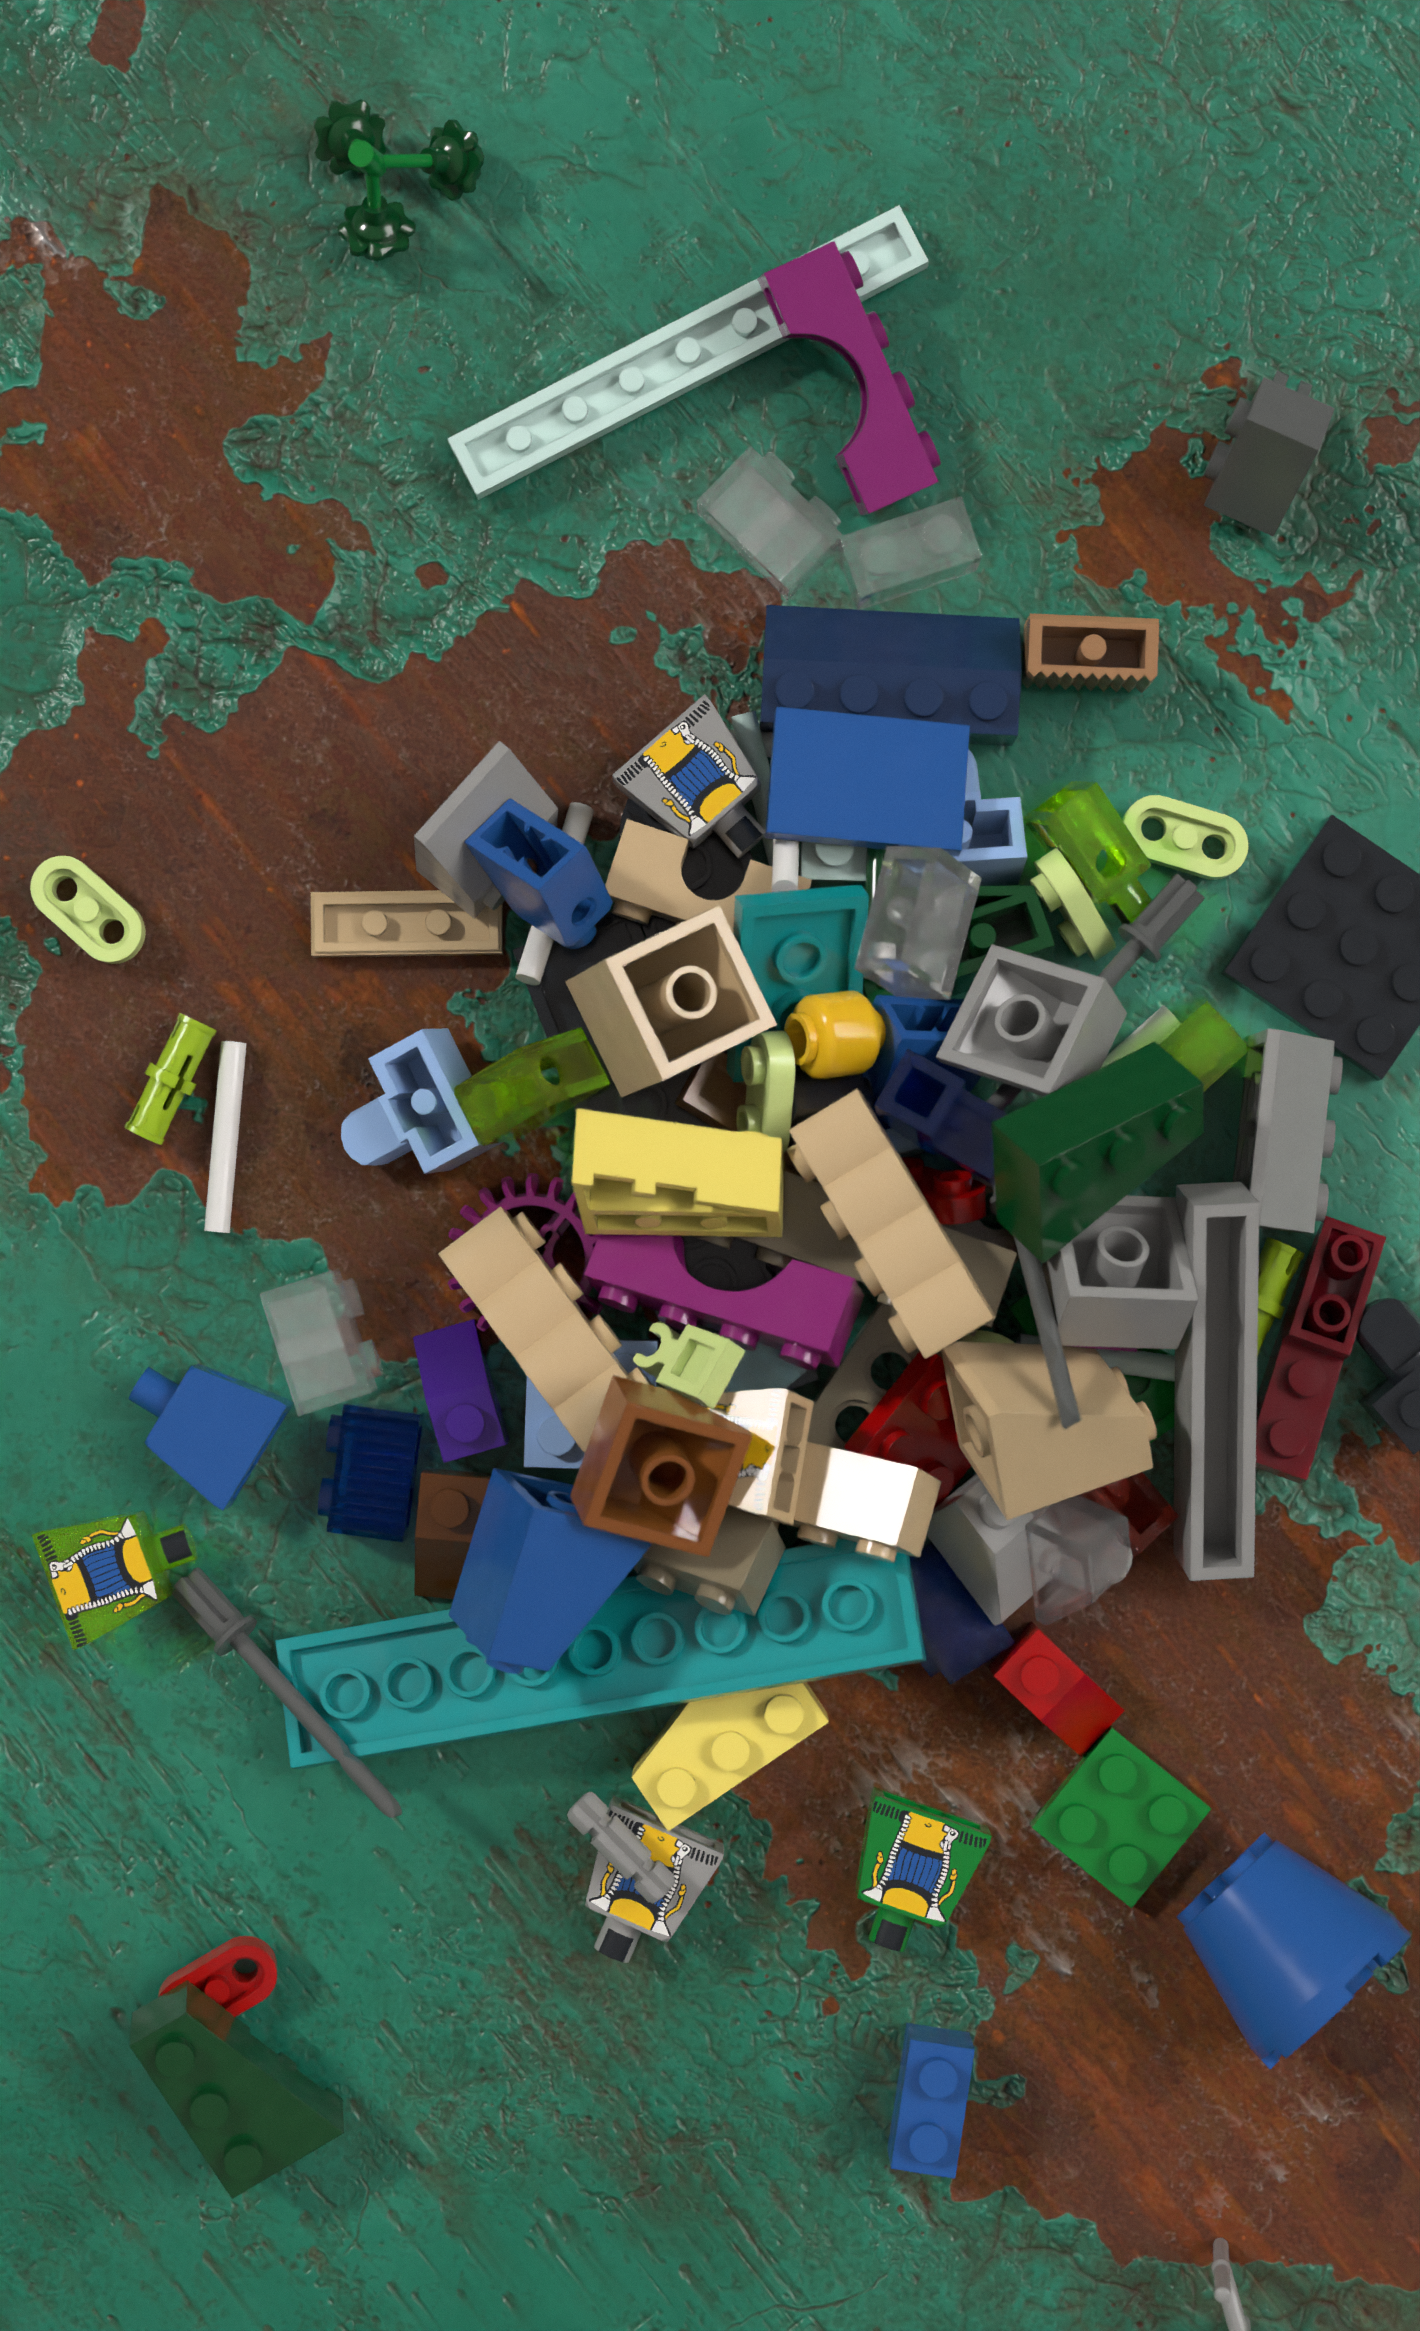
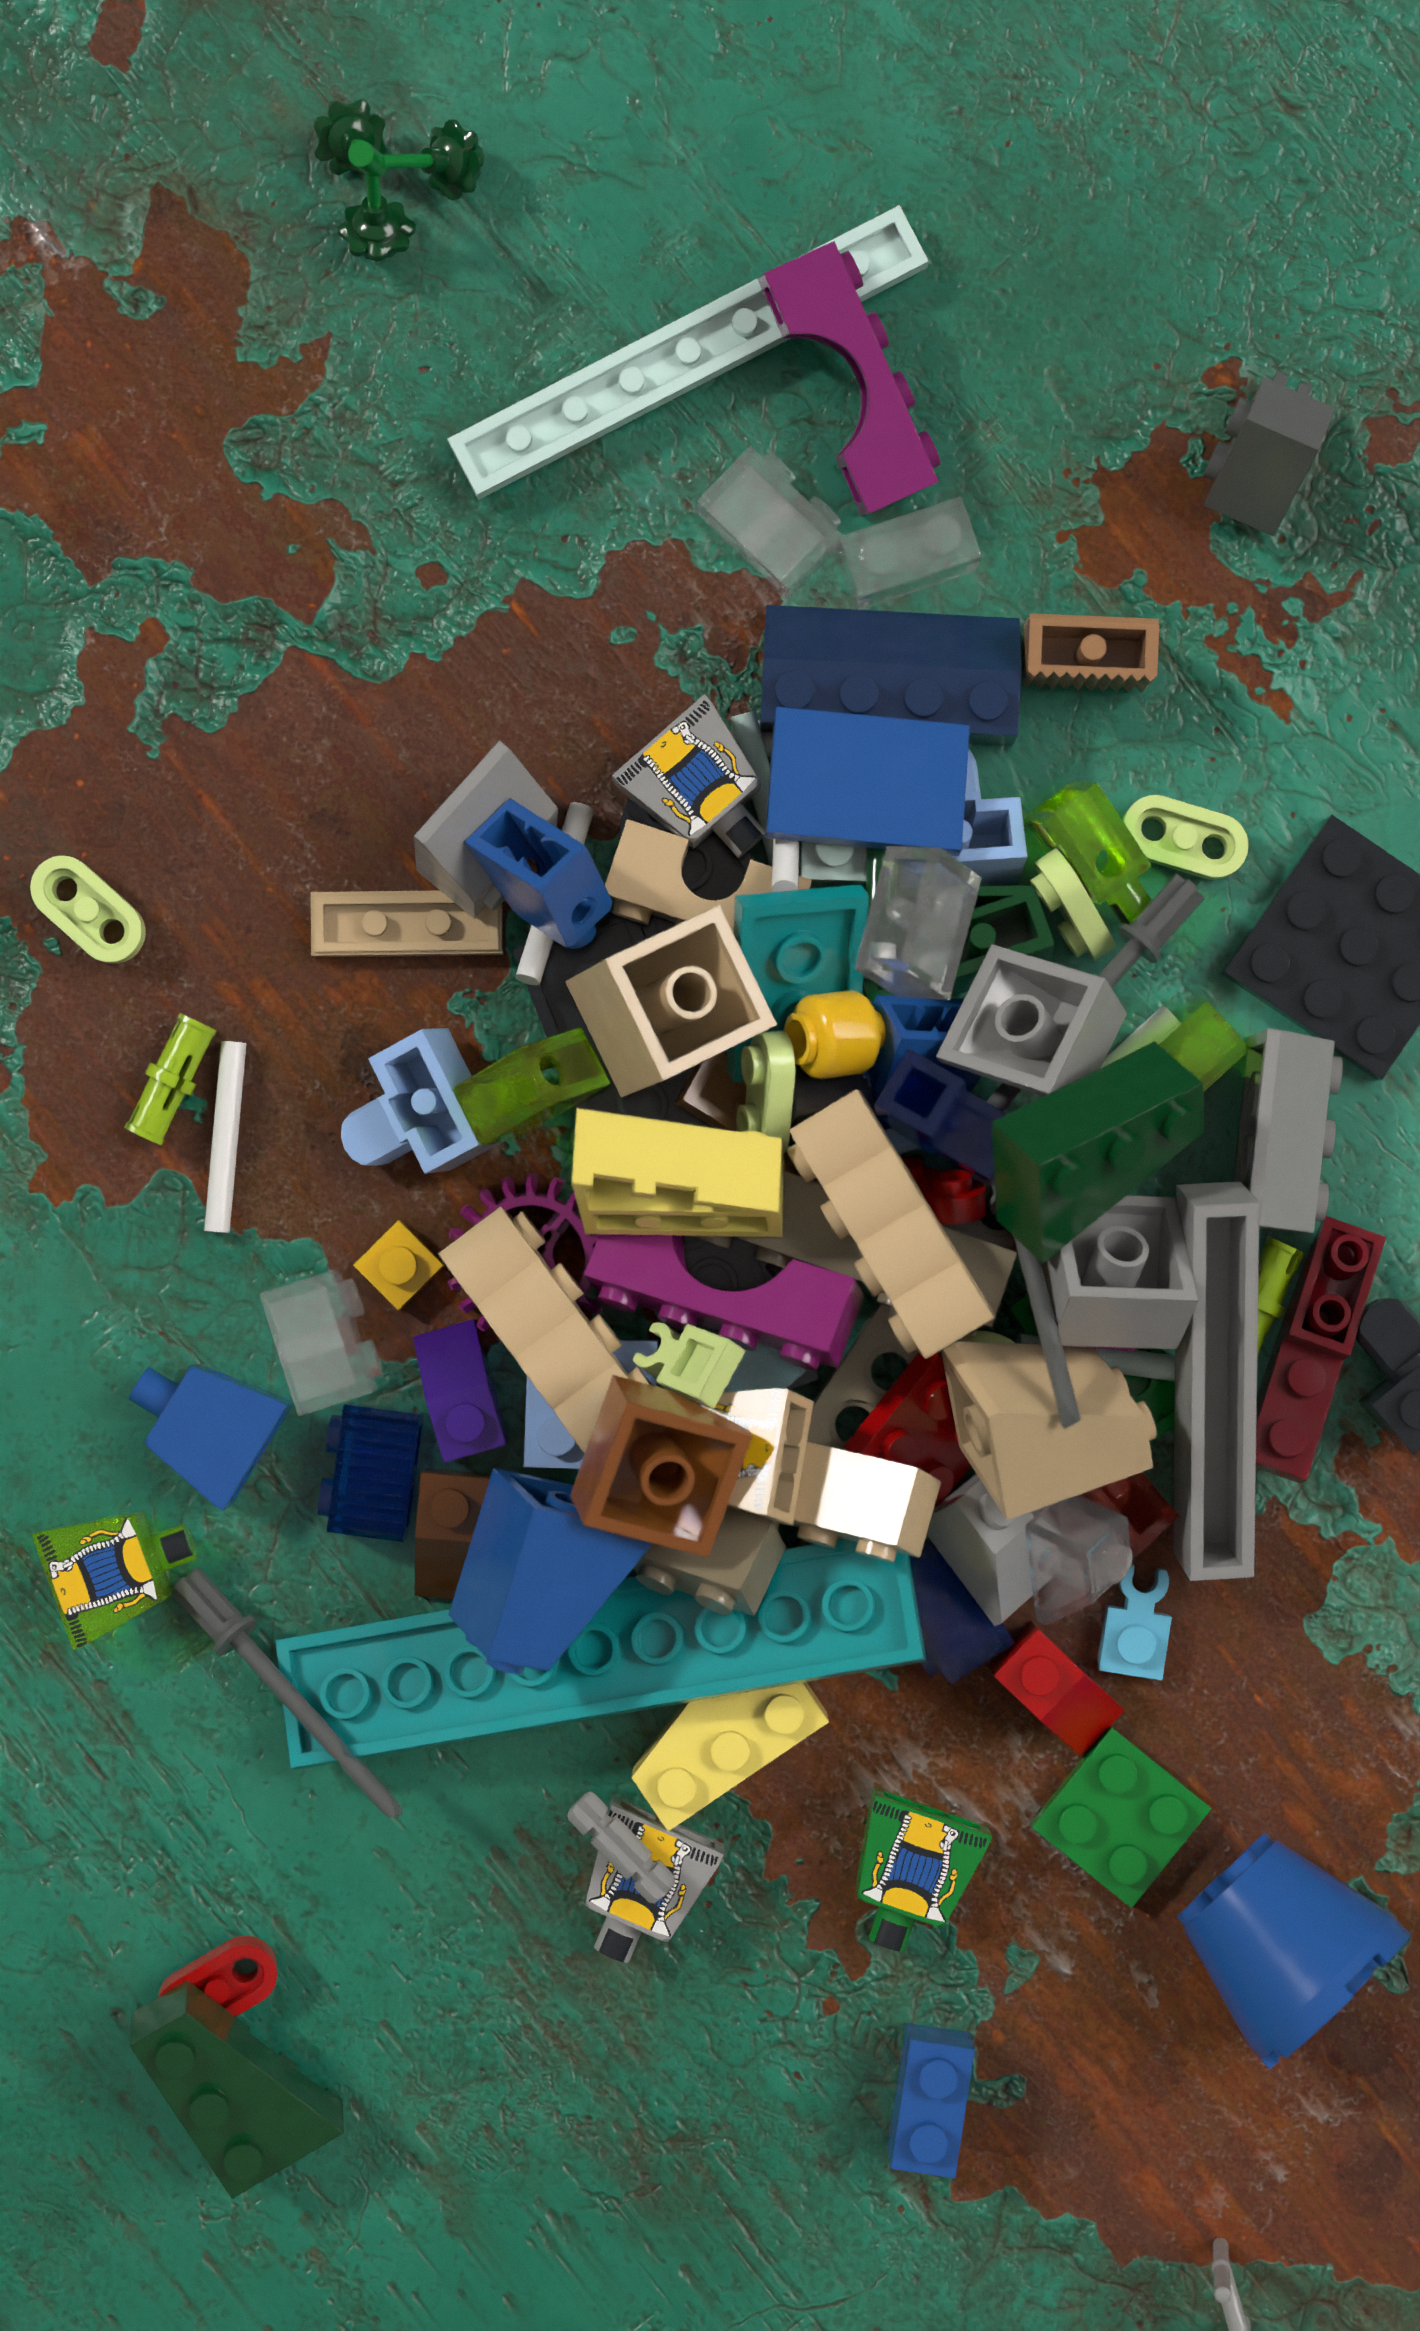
(399, 1265): none -> yellow plate
(1134, 1635): none -> medium azure plate

